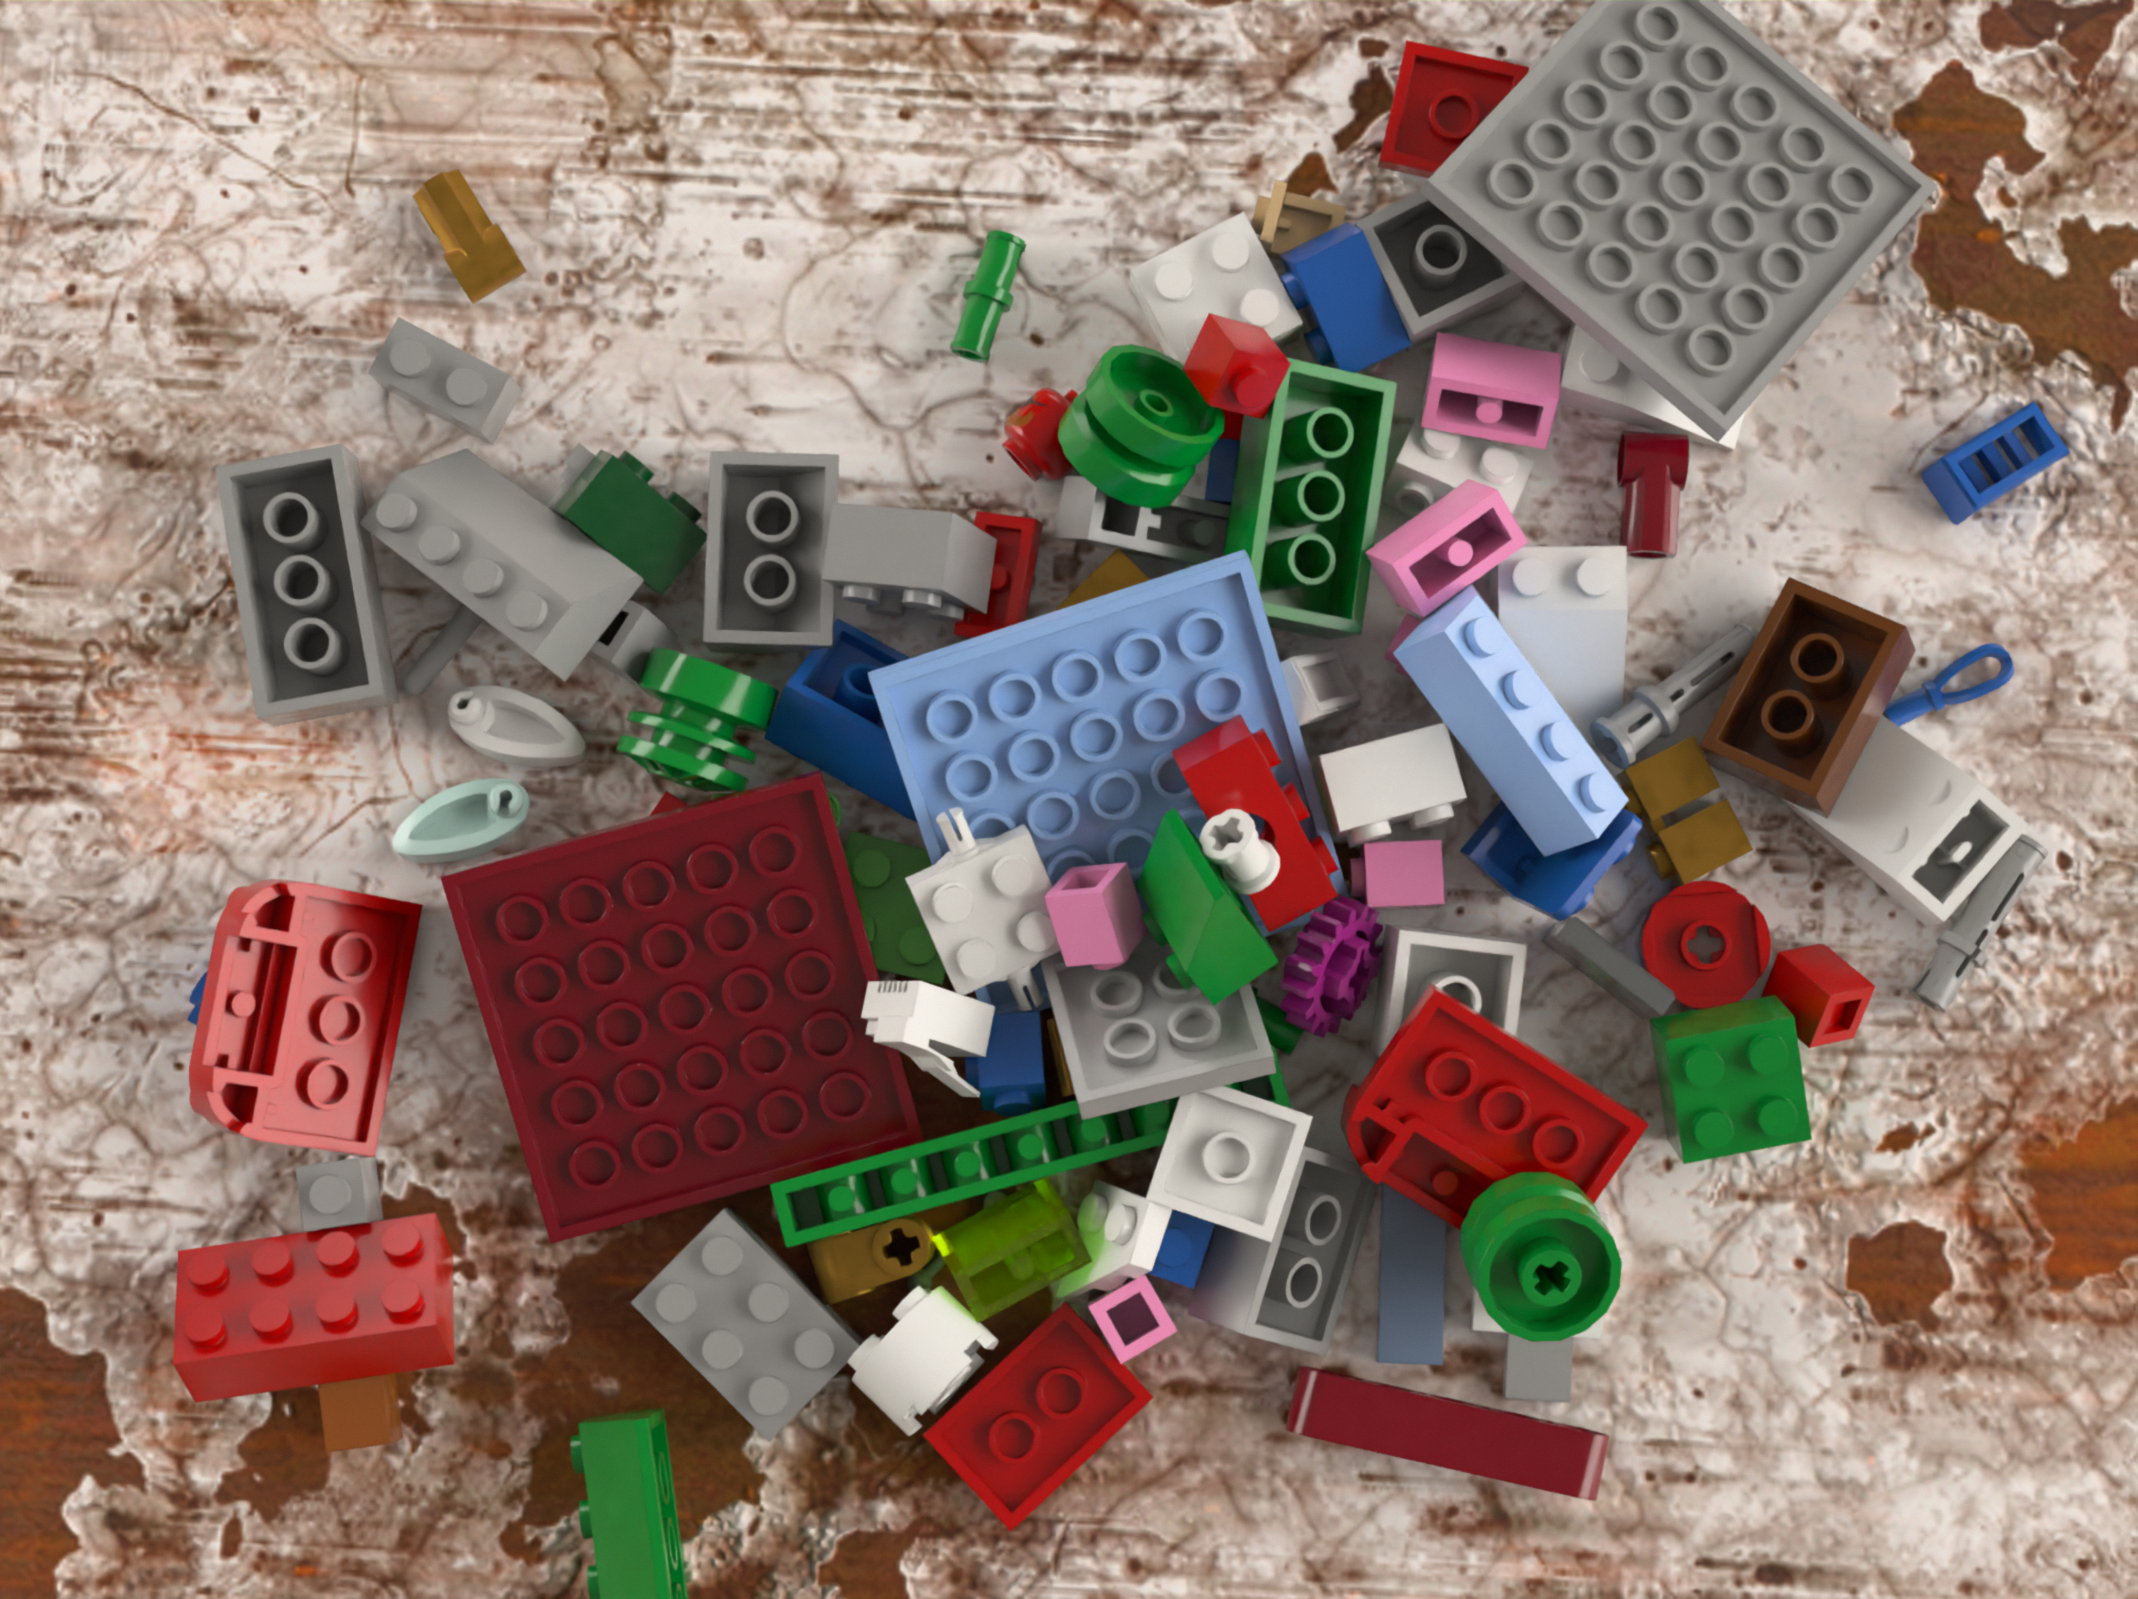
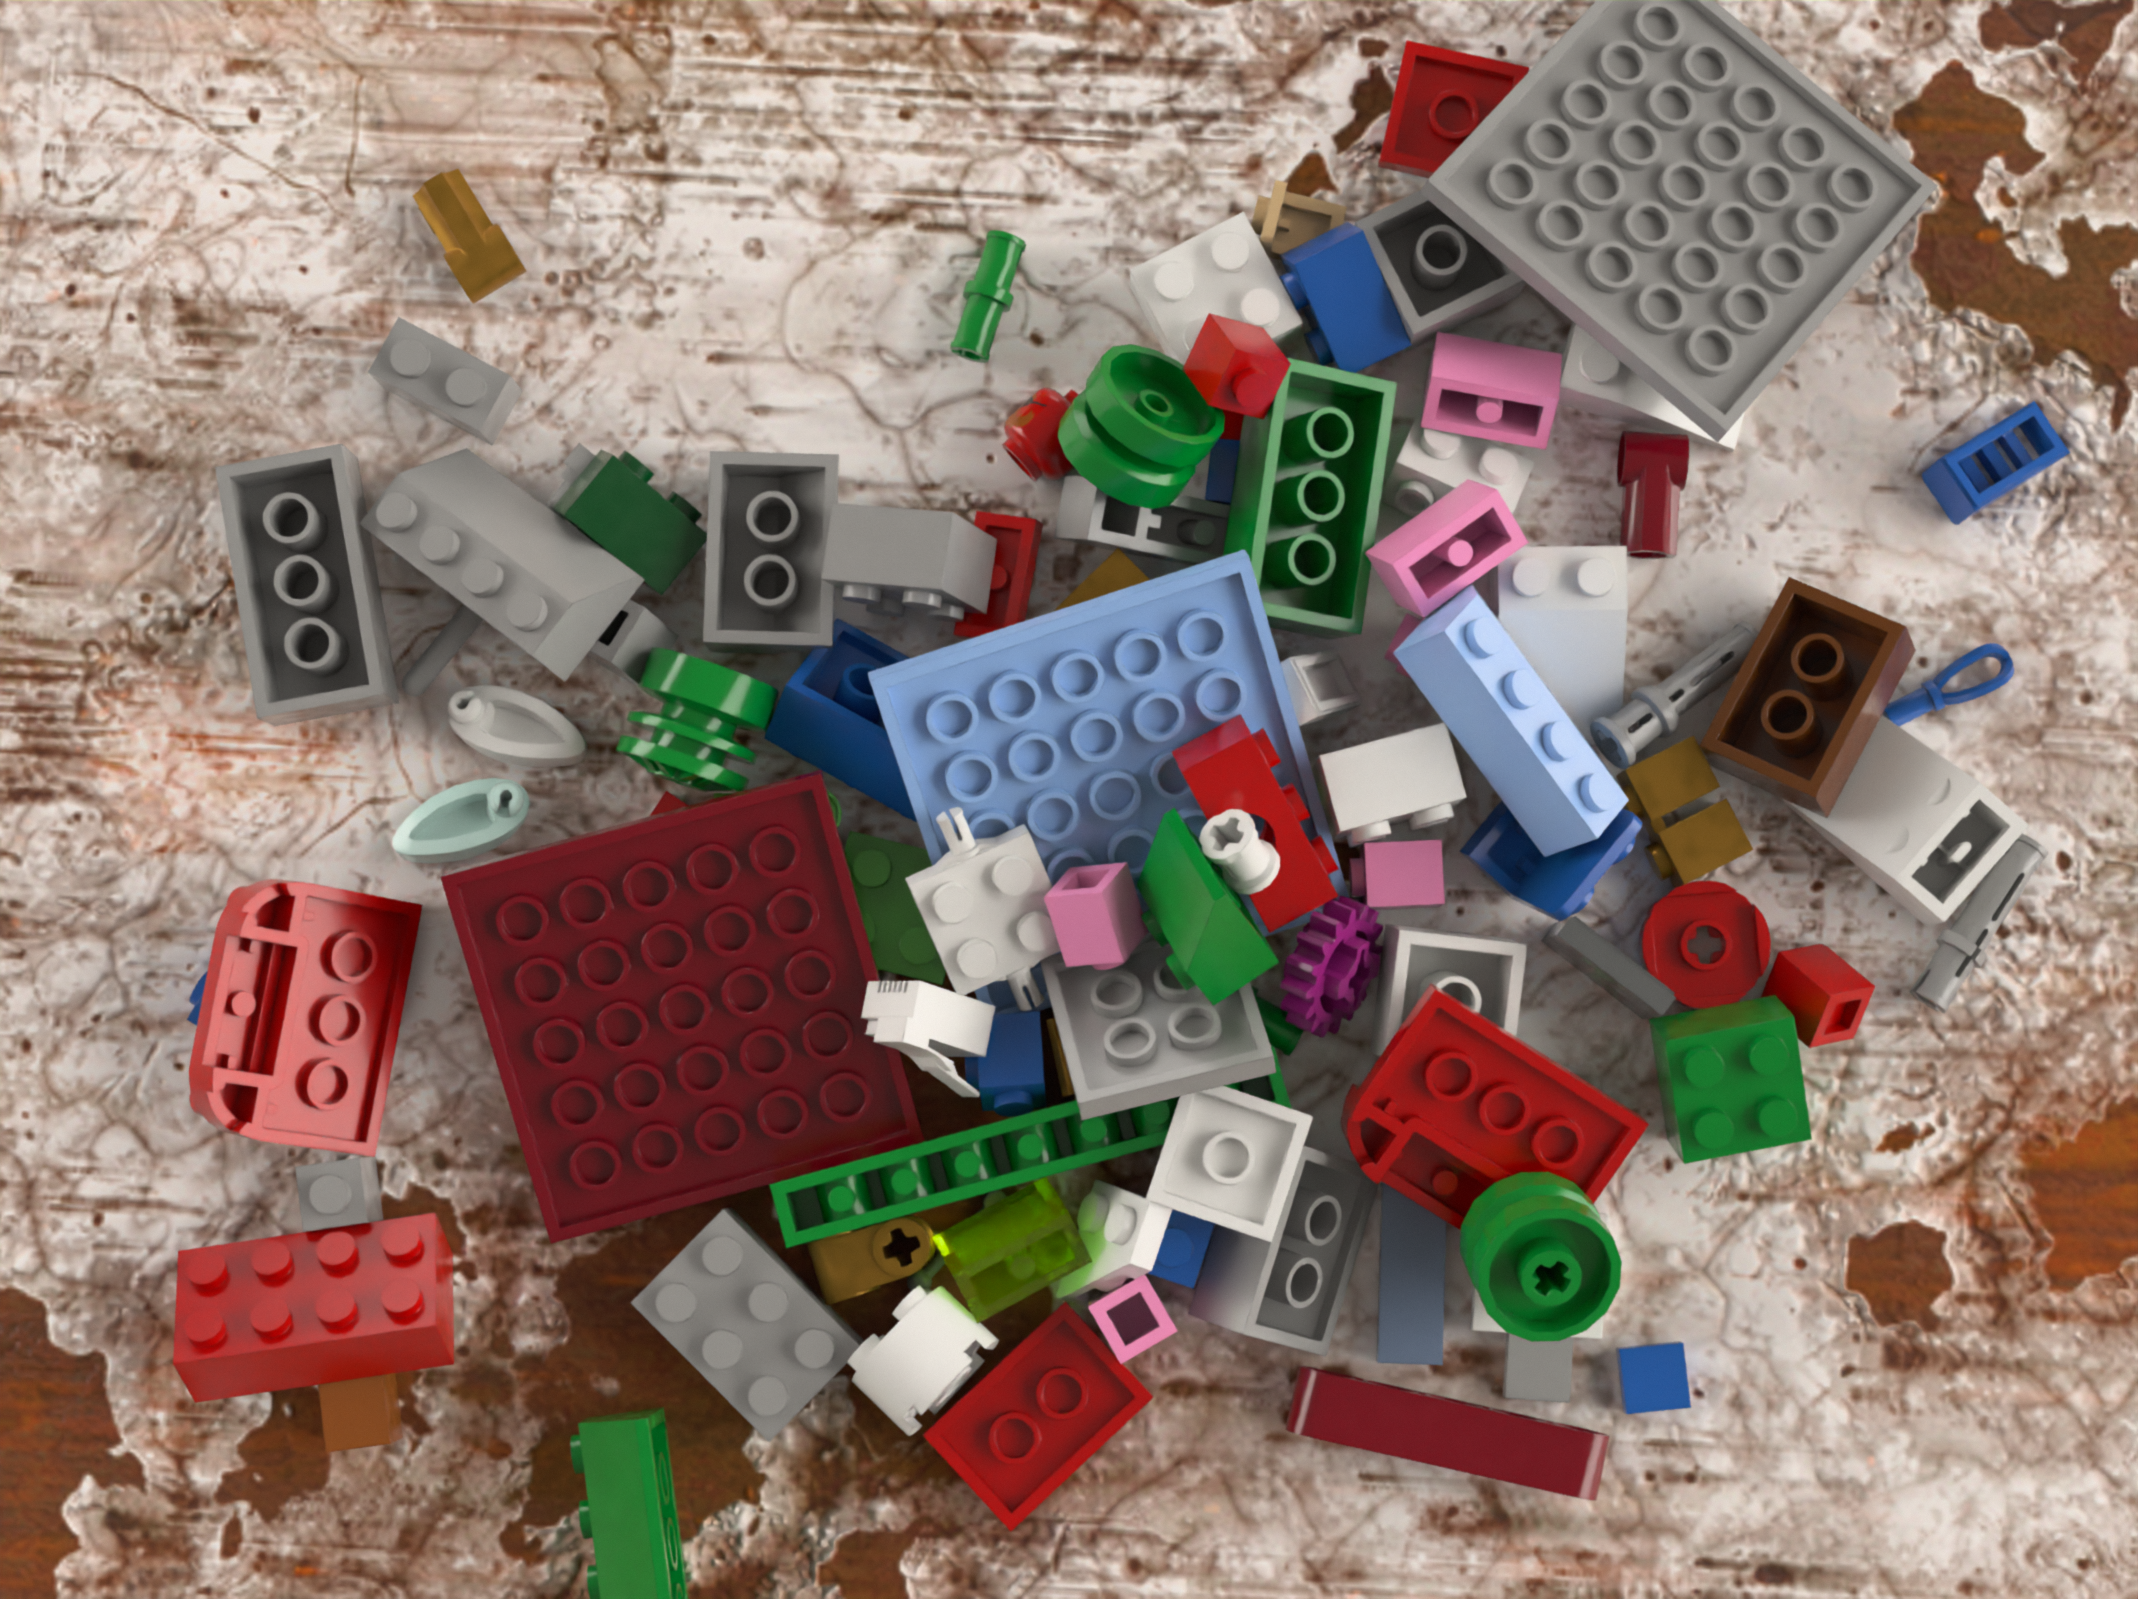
(1653, 1377): none -> blue tile

